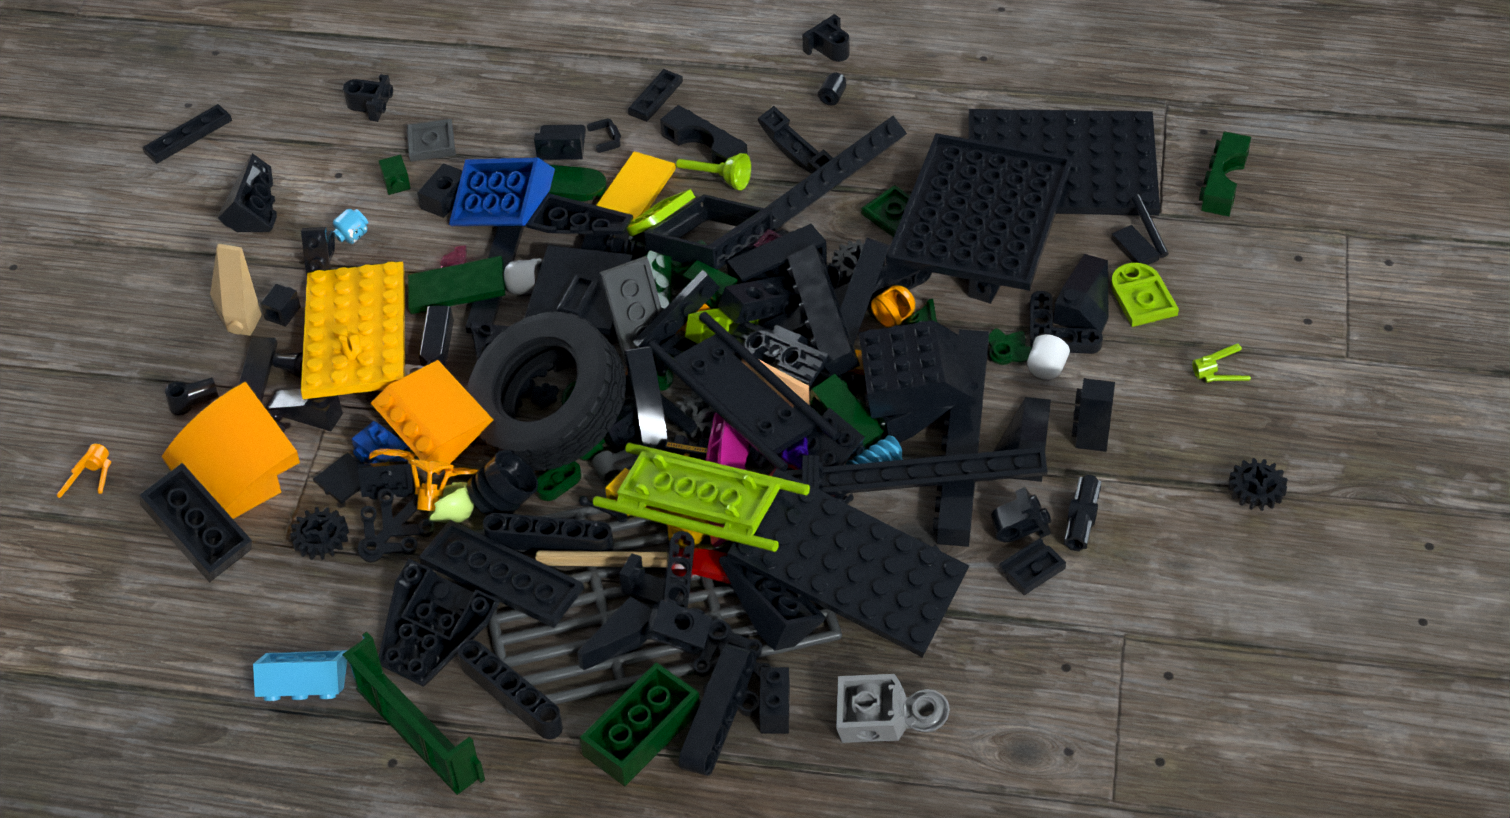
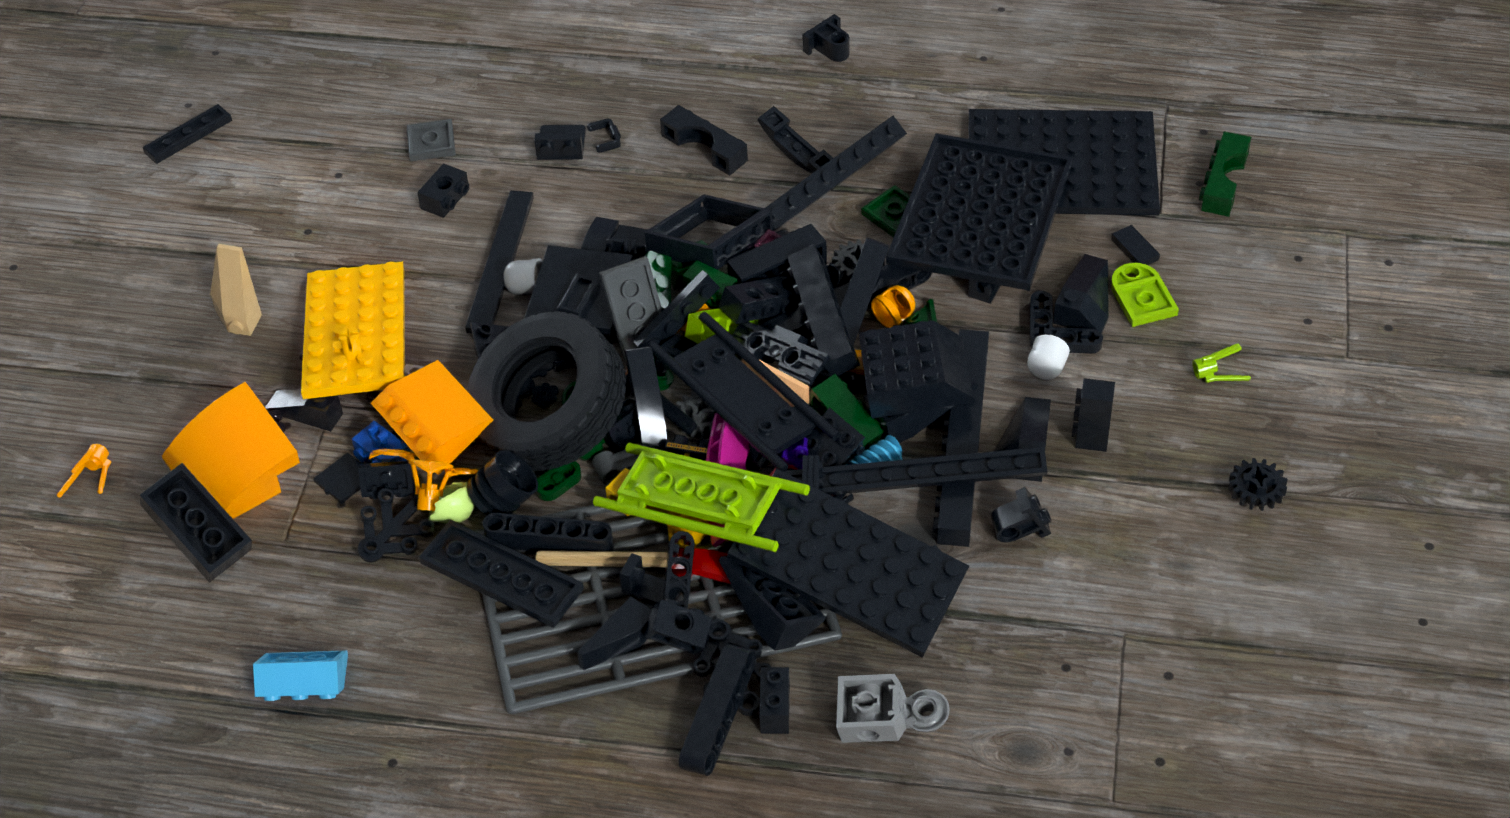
(183, 396): black piece -> none
(250, 200): black wedge -> none
(258, 364): black tile -> none
(280, 305): black brick -> none
(289, 362): black cone -> none
(317, 248): black pin -> none
(319, 533): black gear -> none
(350, 226): medium azure head -> none
(368, 96): black pin -> none
(394, 174): dark green brick -> none
(430, 622): black wedge -> none
(436, 335): black piece -> none
(454, 765): dark green piece -> none
(456, 257): clear pink tile -> none
(456, 284): dark green tile -> none
(500, 191): blue slope -> none
(516, 699): black beam -> none
(571, 216): black wedge -> none
(577, 183): dark green tile -> none
(621, 517): black hinge -> none
(637, 184): yellow tile -> none
(640, 724): dark green brick -> none
(655, 95): black tile -> none
(659, 212): lime tile -> none
(735, 170): lime piece -> none
(832, 88): black brick -> none
(1008, 348): dark green plate -> none
(1032, 566): black plate -> none
(1082, 513): black piece -> none
(1149, 225): black bar -> none

